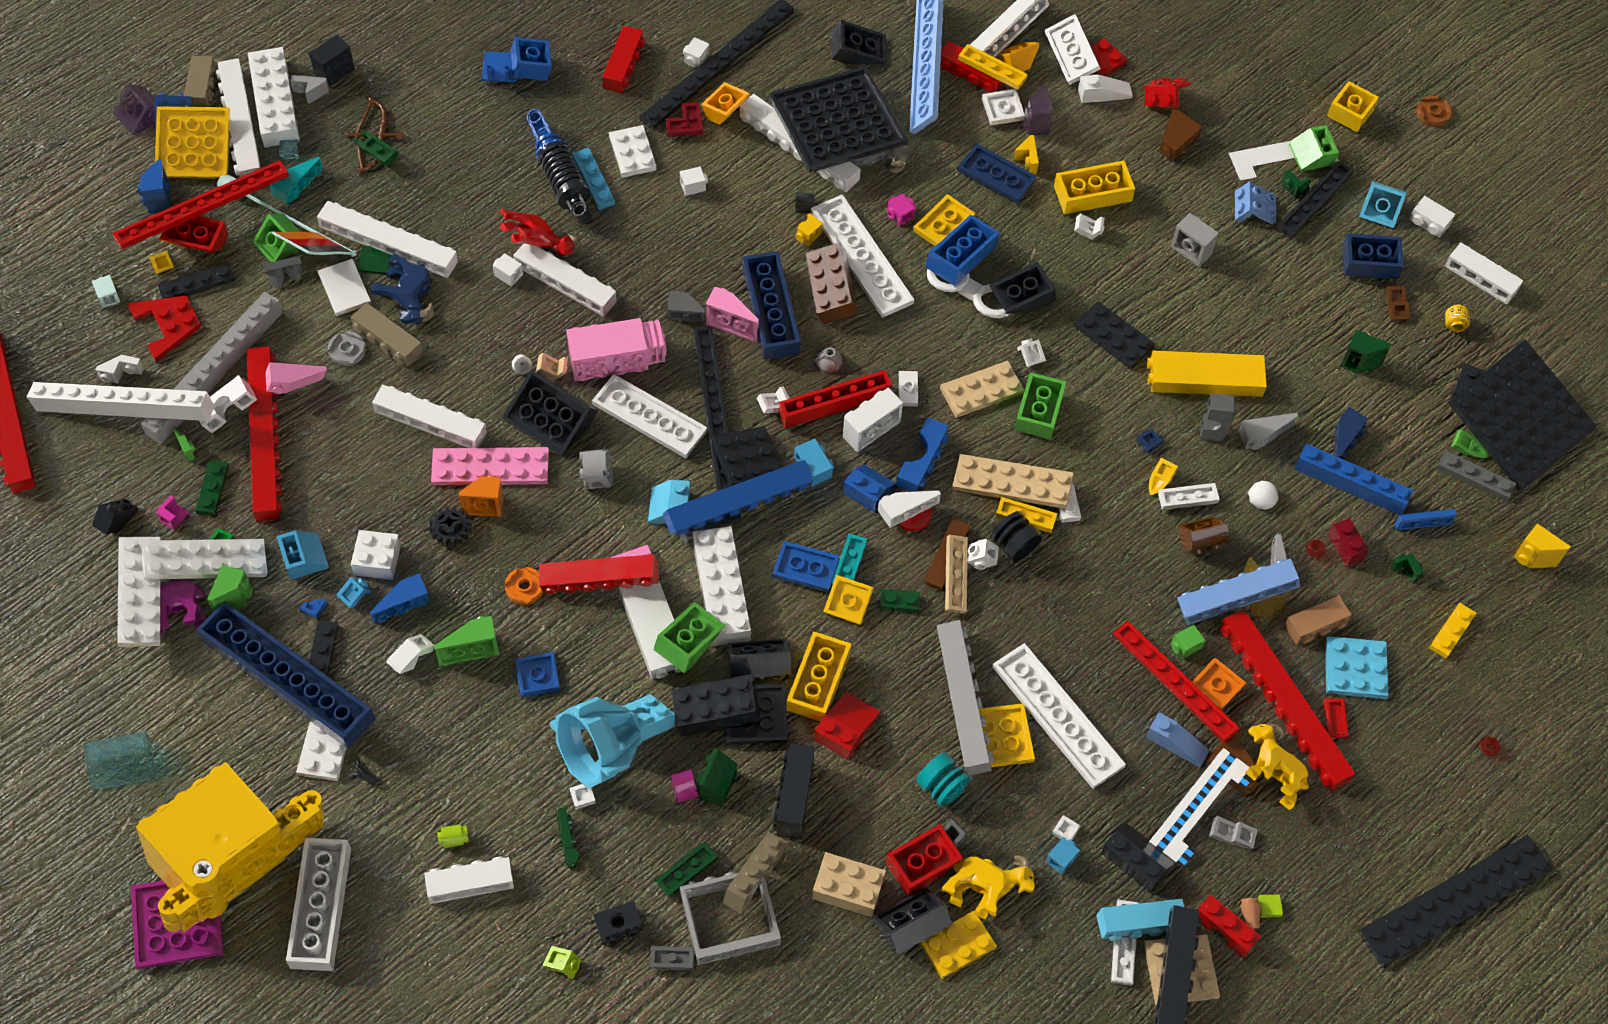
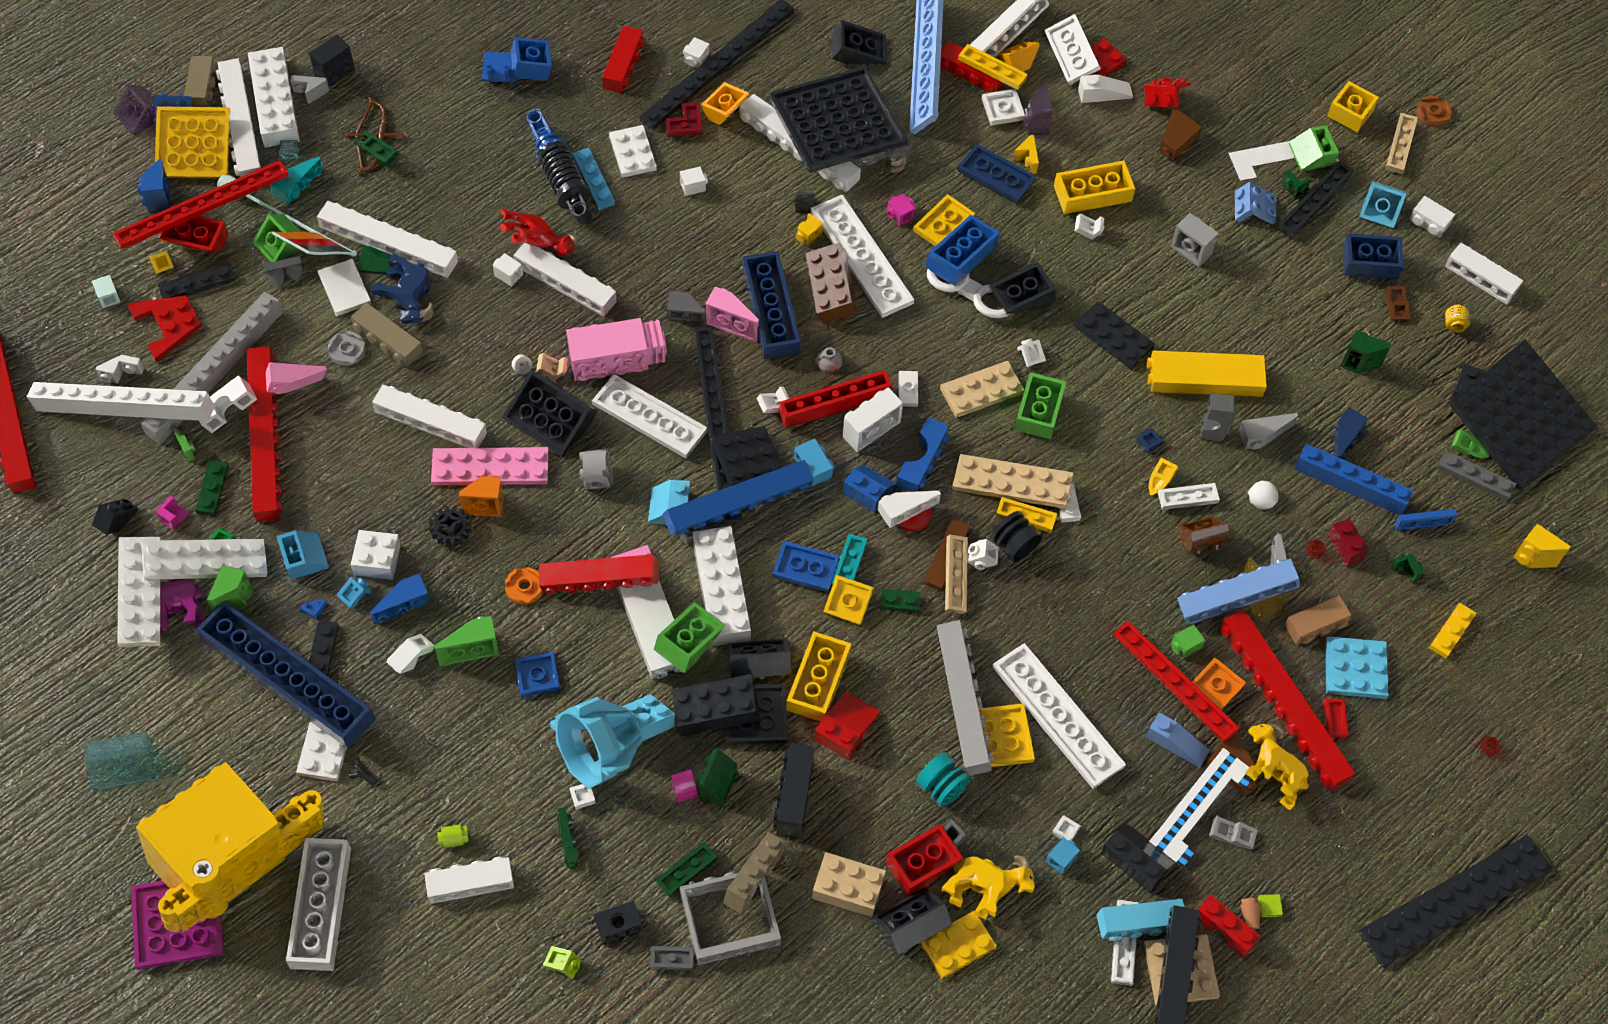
(1401, 143): none -> tan plate

